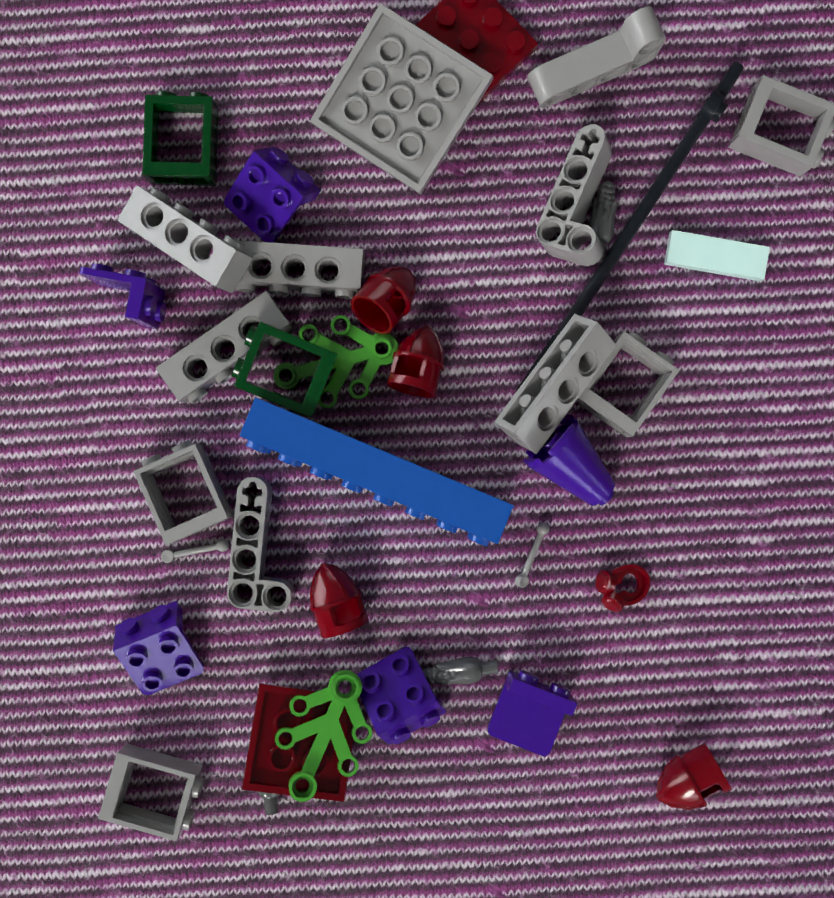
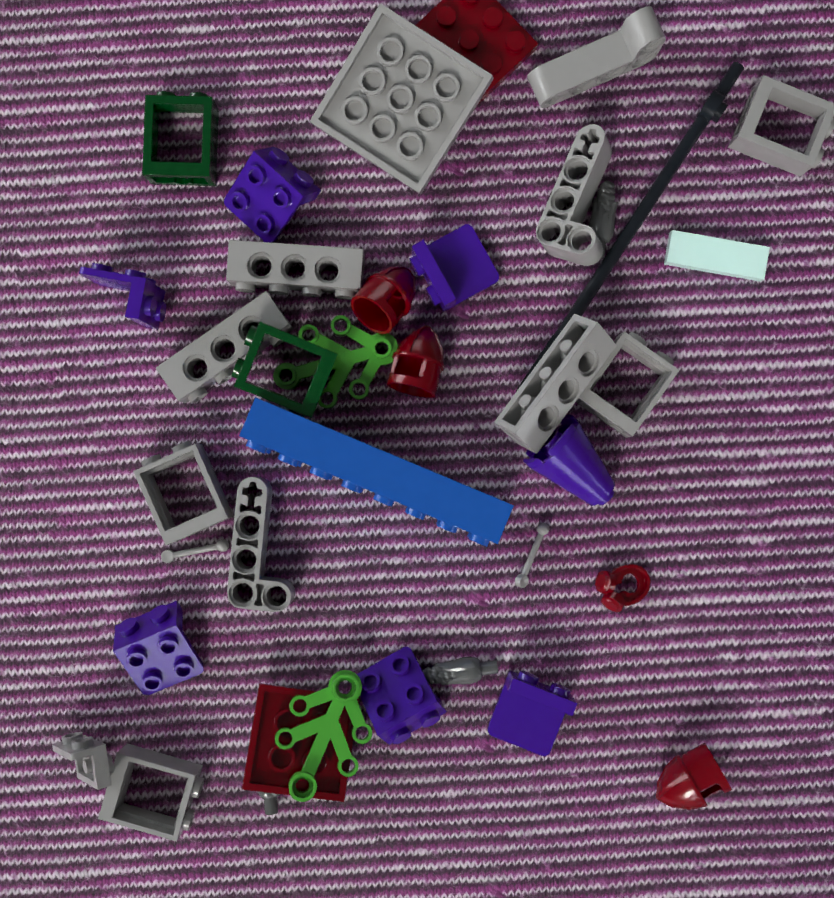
(90, 757): none -> light grey bracket
(144, 216): light grey brick -> none
(336, 602): dark red helmet -> none
(454, 267): none -> dark purple bracket

